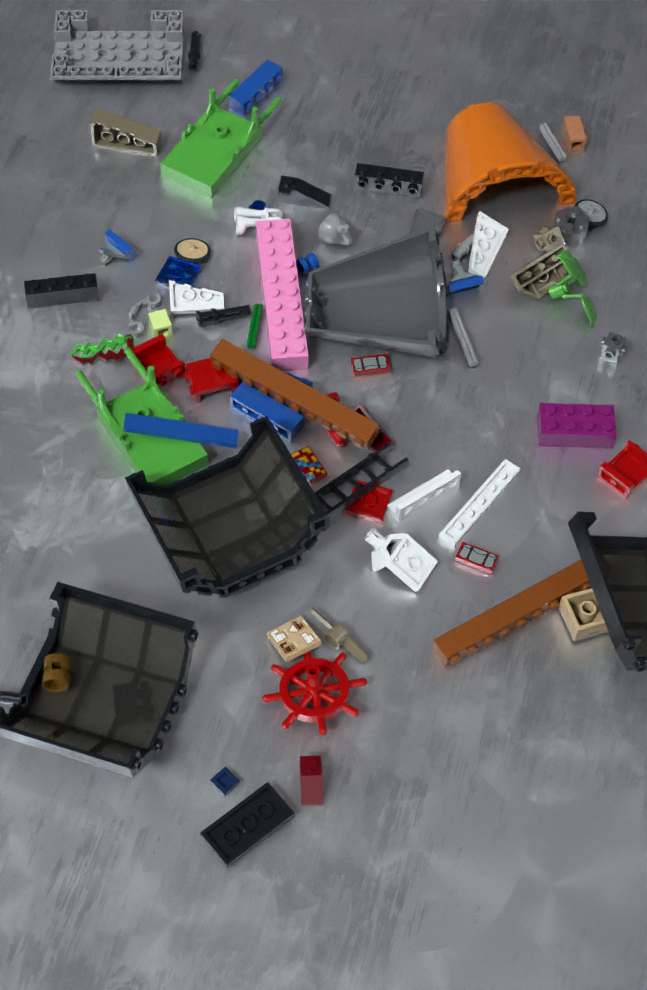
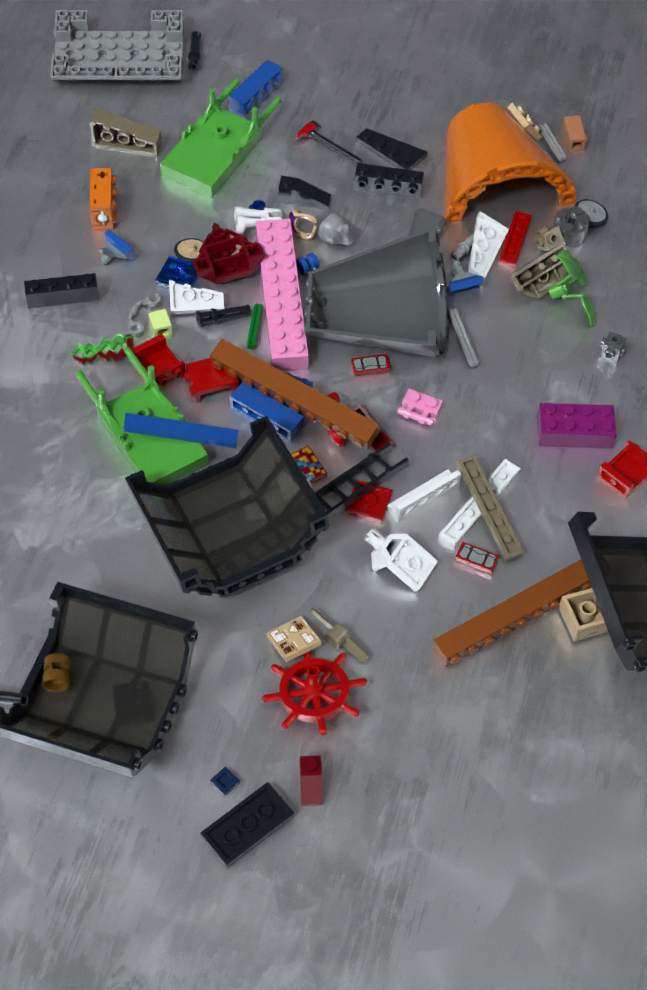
(102, 199): none -> orange piece
(227, 256): none -> dark red wedge
(294, 216): none -> tan piece
(310, 130): none -> black piece
(391, 150): none -> black wing
(422, 404): none -> bright pink plate
(490, 508): none -> dark tan plate
(514, 239): none -> red tile
(526, 121): none -> tan plate

